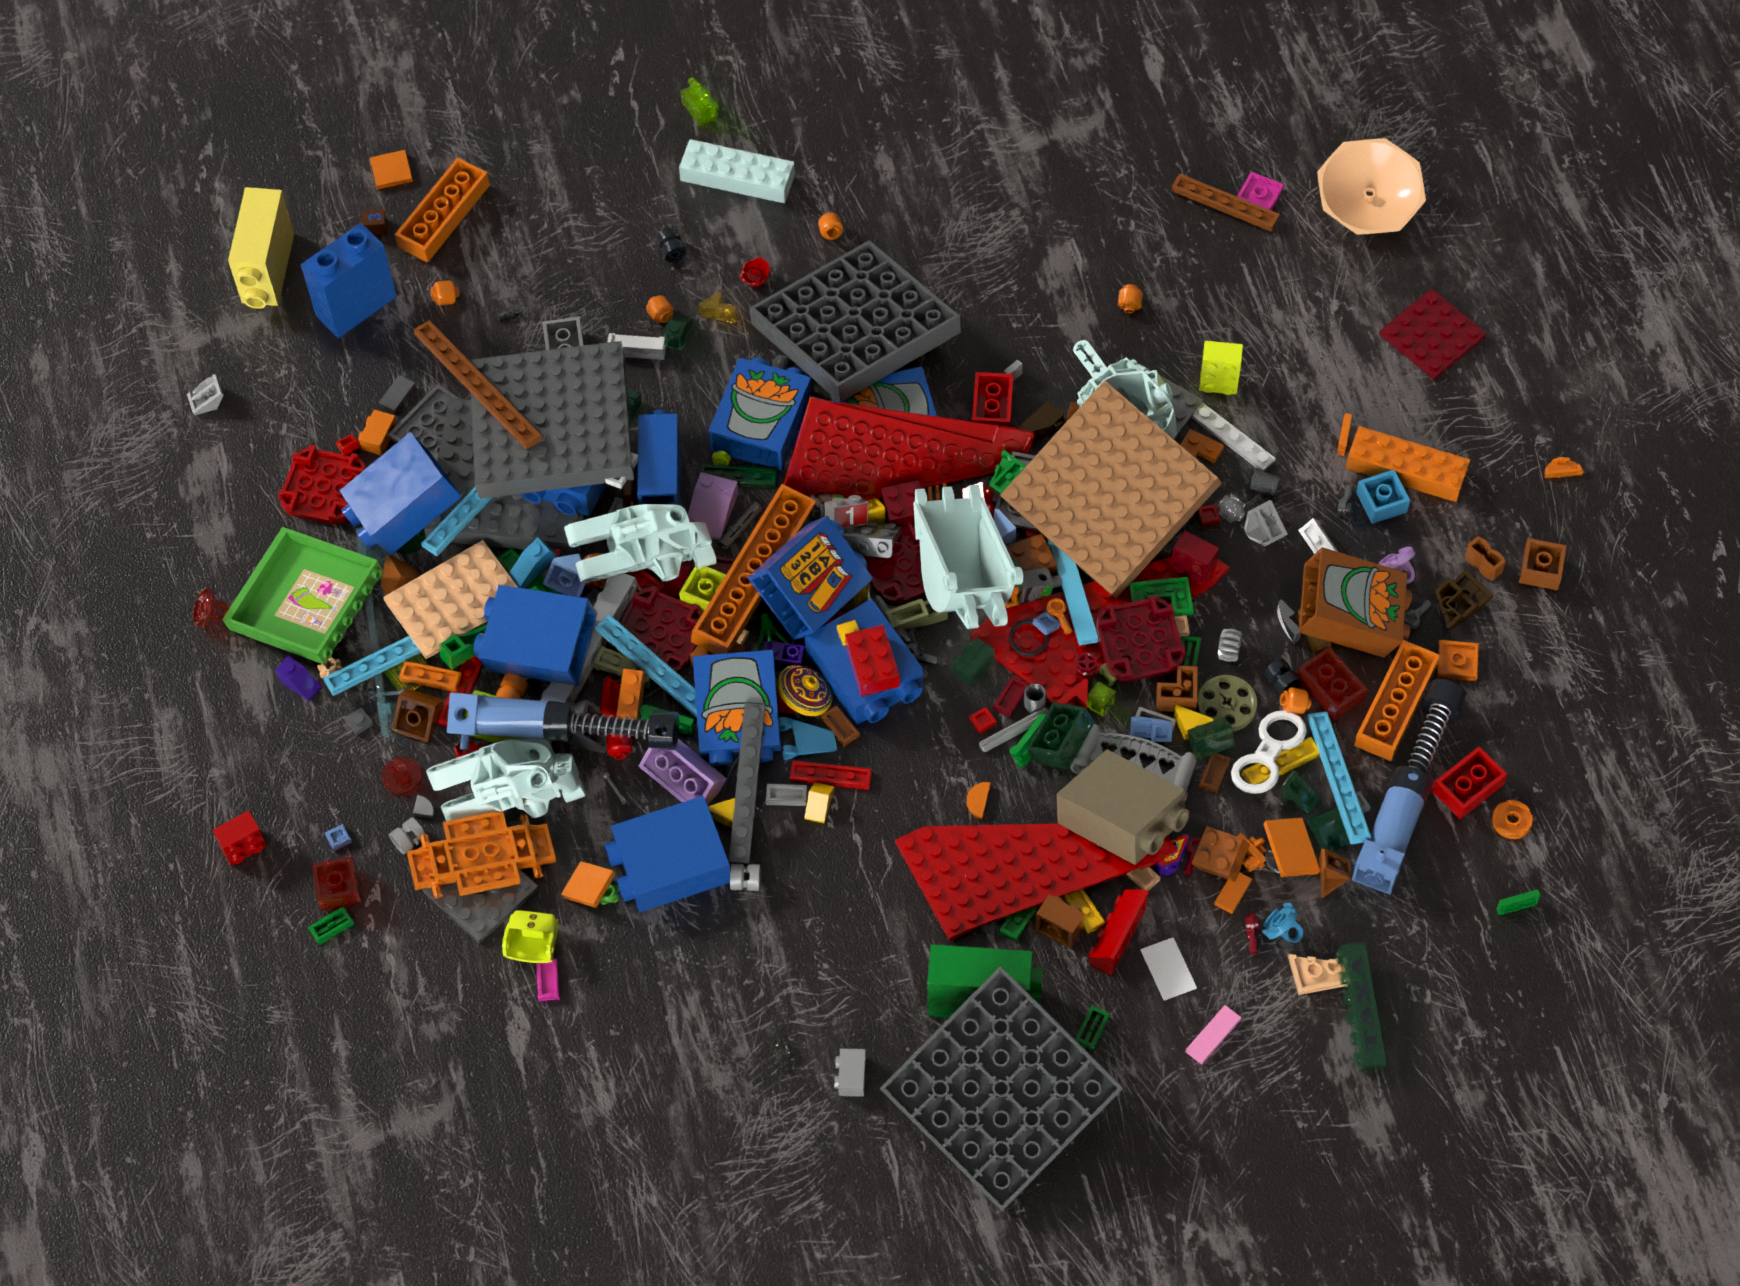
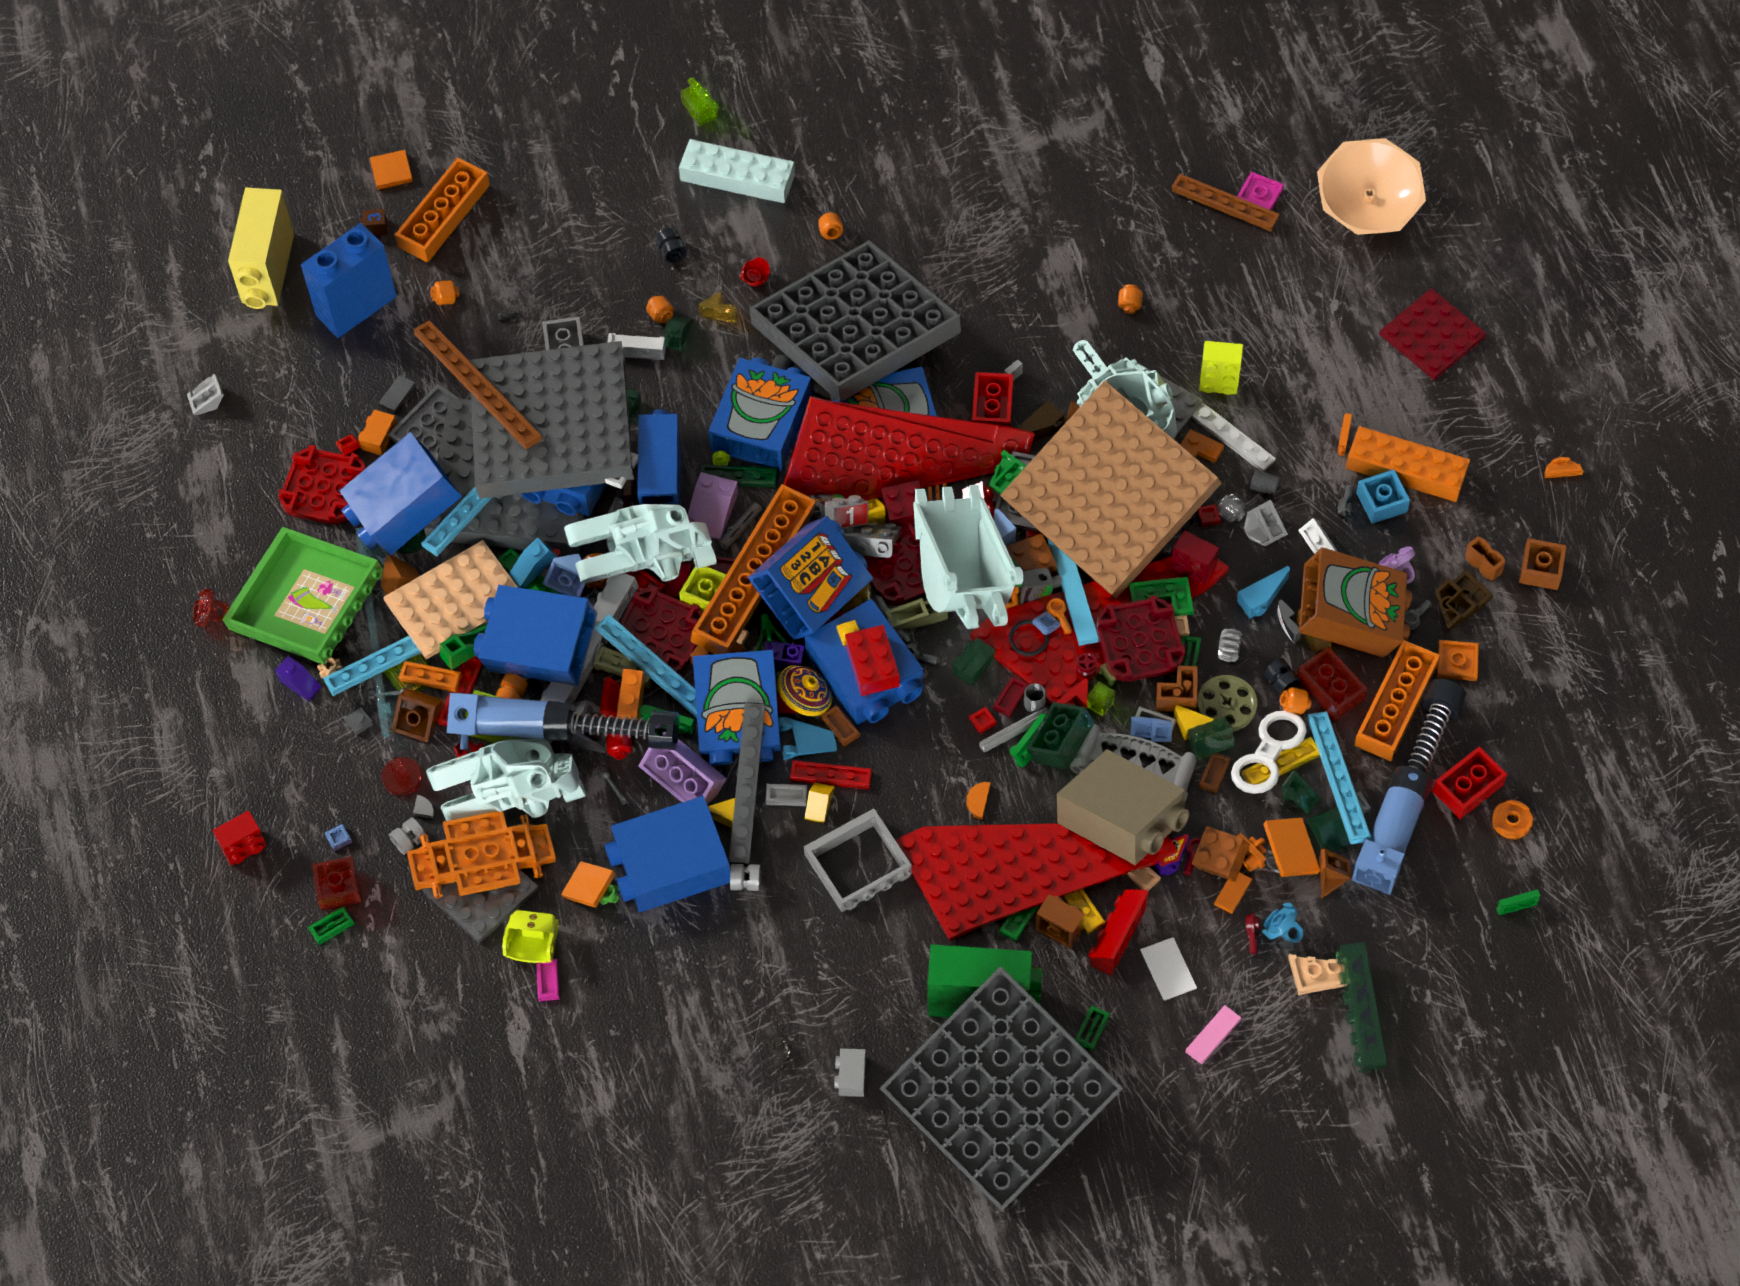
(845, 833): none -> light grey window
(1259, 596): none -> dark azure slope

